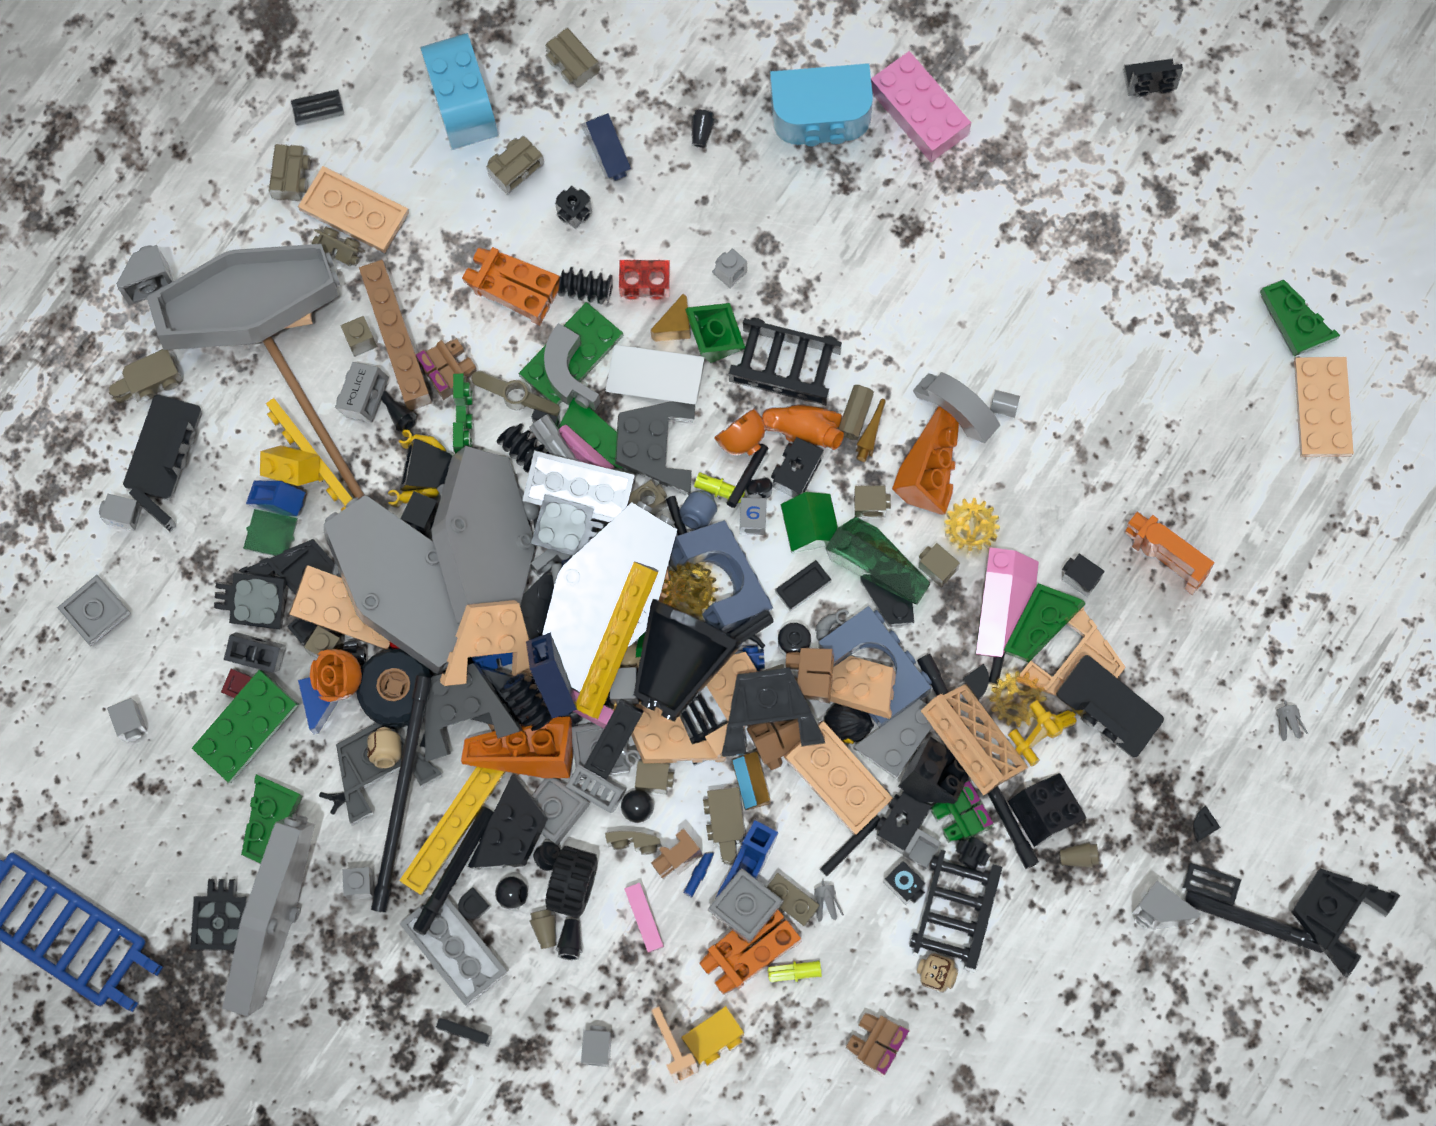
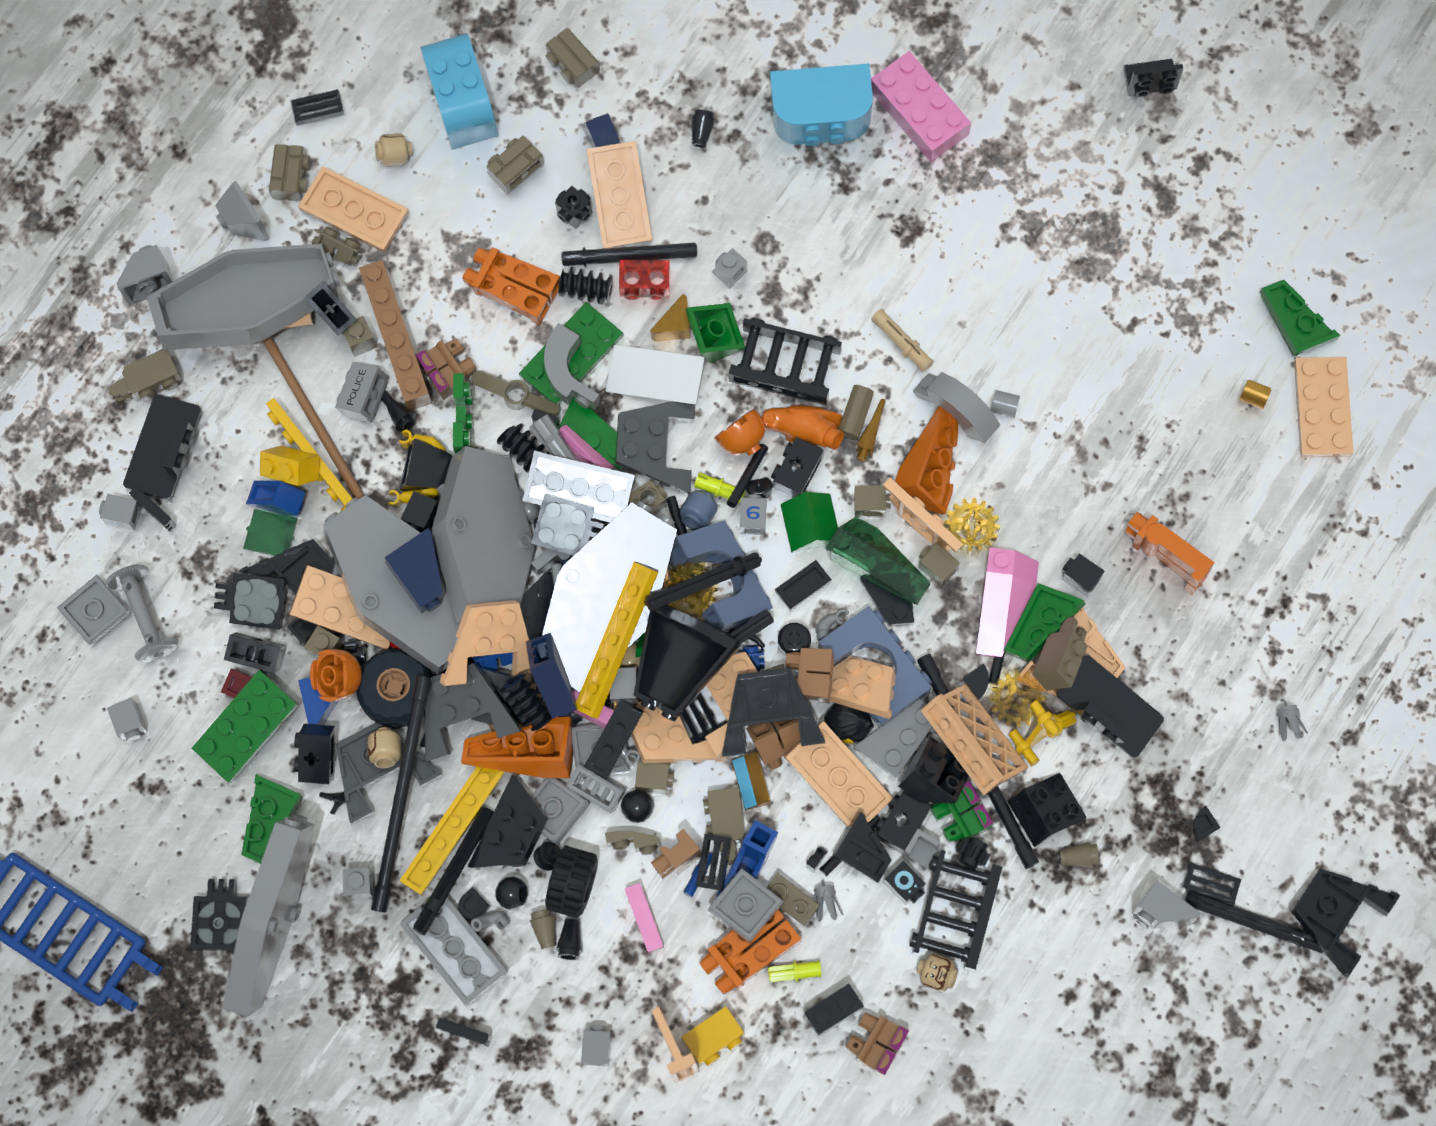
(129, 577): none -> light grey hose
(239, 215): none -> light grey slope
(315, 753): none -> black brick
(330, 308): none -> black slope
(393, 149): none -> tan head
(417, 571): none -> dark blue slope
(490, 919): none -> light grey arm
(614, 255): none -> black axle
(619, 194): none -> light nougat plate
(723, 862): none -> black tile
(738, 566): none -> black axle
(816, 859): none -> black tile
(833, 1010): none -> black brick
(862, 849): none -> black wing
(902, 340): none -> tan pin
(913, 513): none -> light nougat wing
(1061, 656): none -> dark tan hinge
(1255, 394): none -> pearl gold brick

